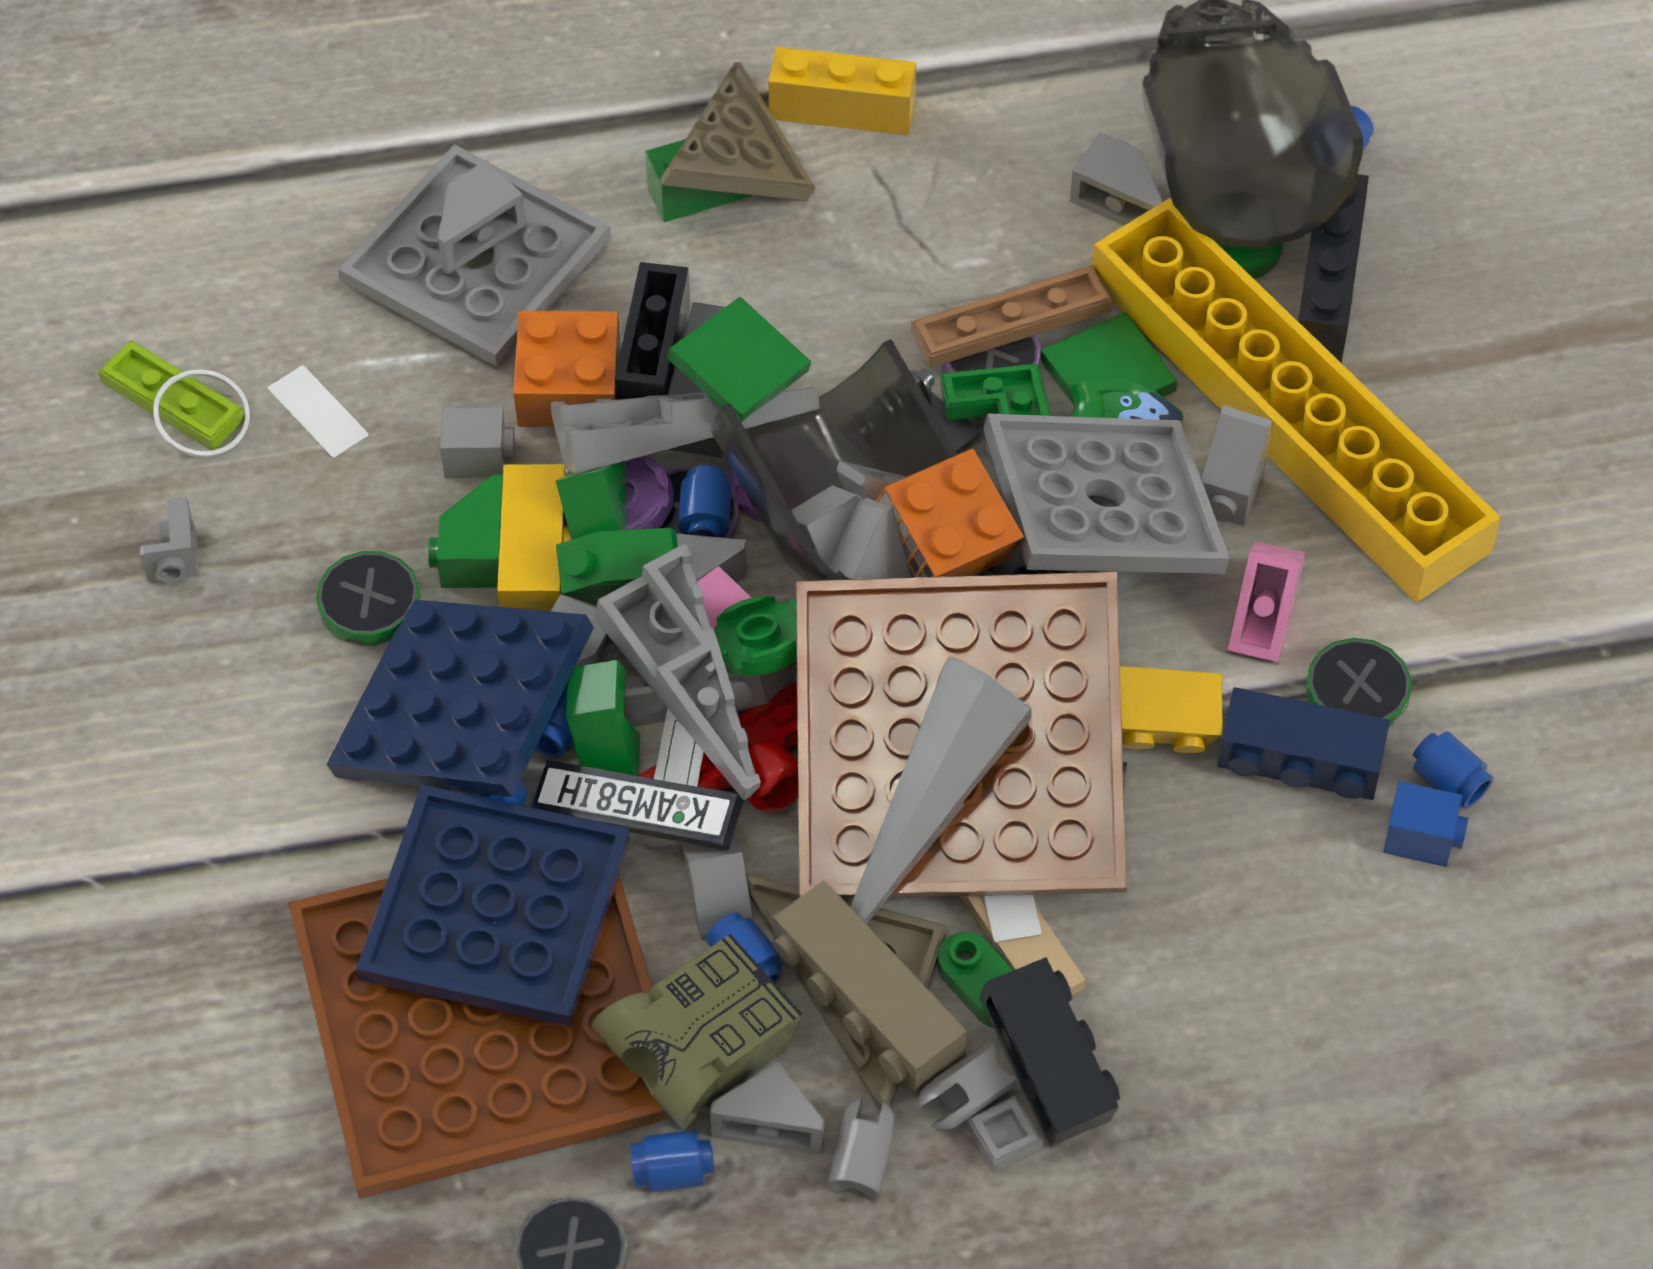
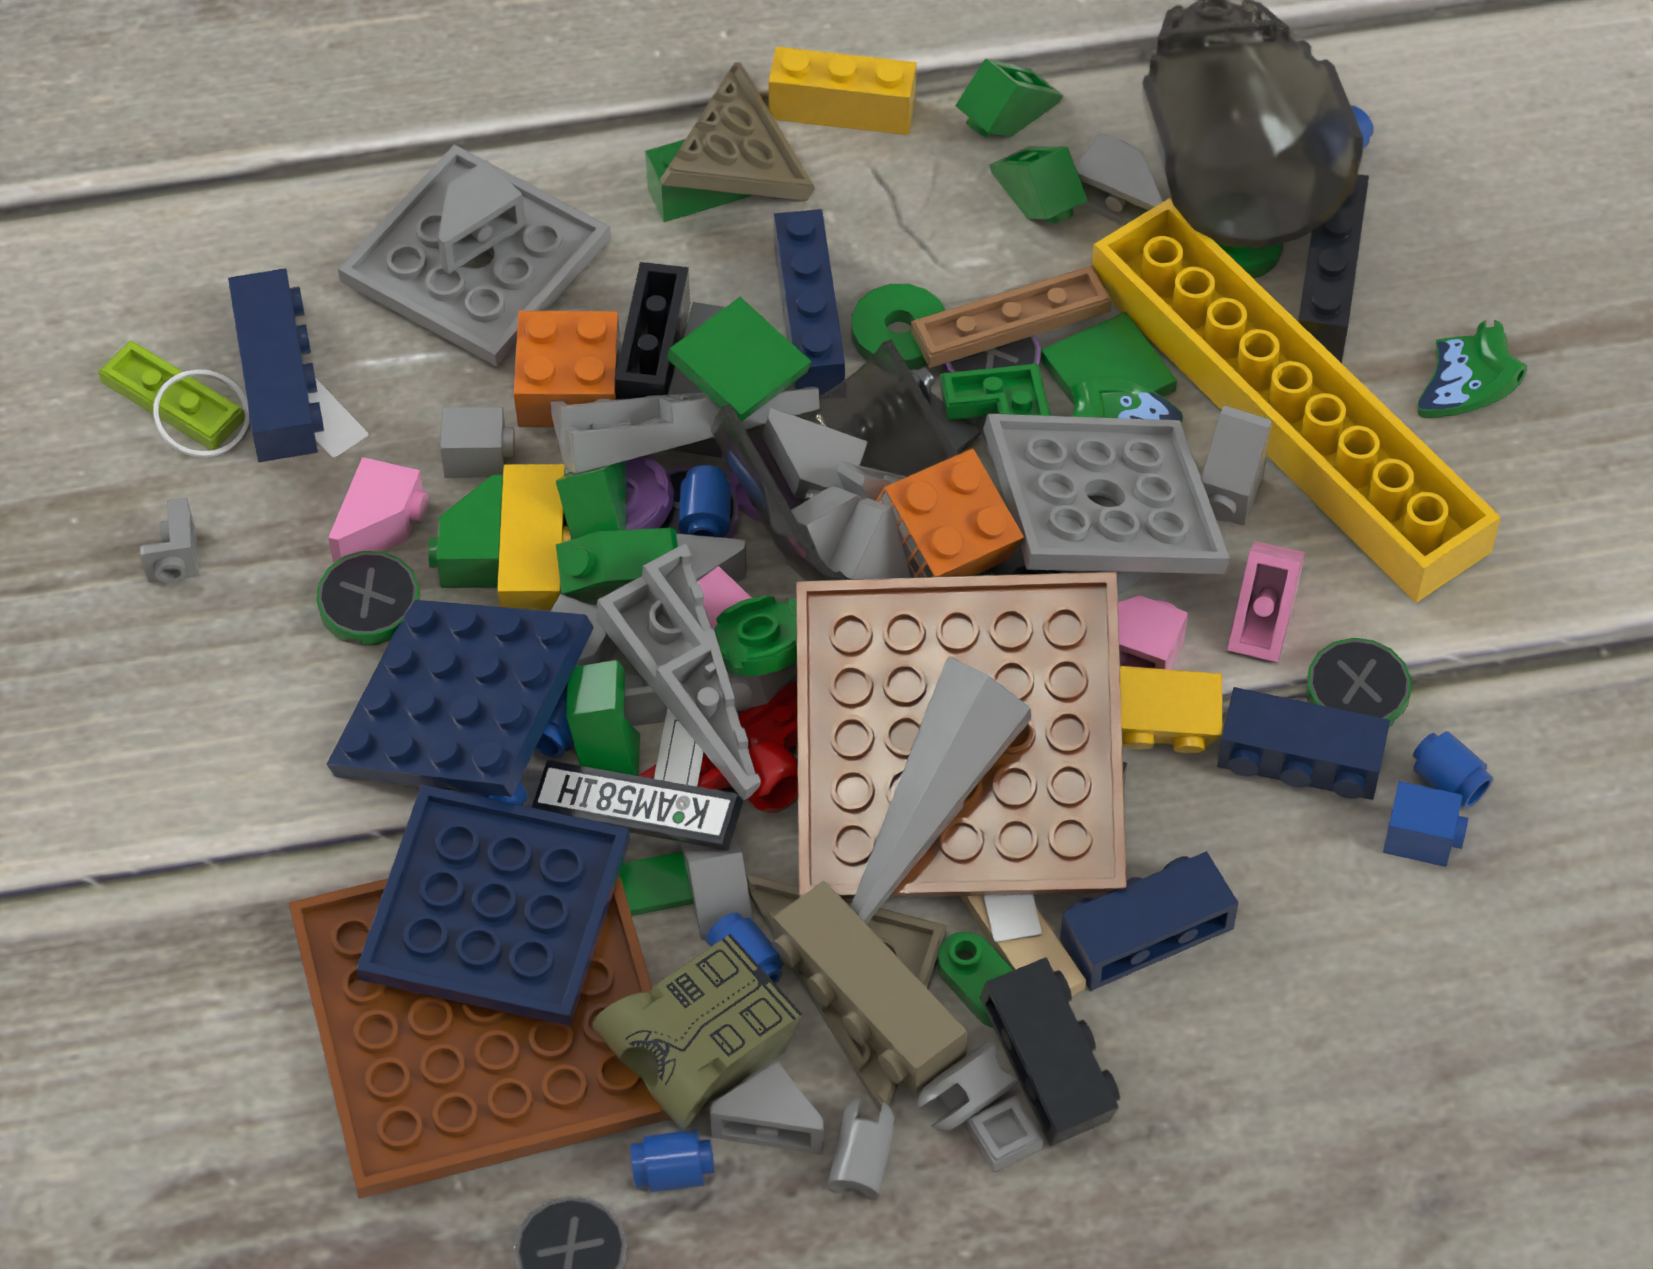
(273, 365): none -> dark blue brick
(378, 509): none -> bright pink slope
(656, 883): none -> green tile
(809, 296): none -> dark blue brick
(809, 452): none -> light grey slope
(891, 305): none -> green tile
(1005, 98): none -> green slope
(1041, 182): none -> green slope
(1148, 920): none -> dark blue brick
(1150, 632): none -> bright pink slope
(1471, 373): none -> green arm

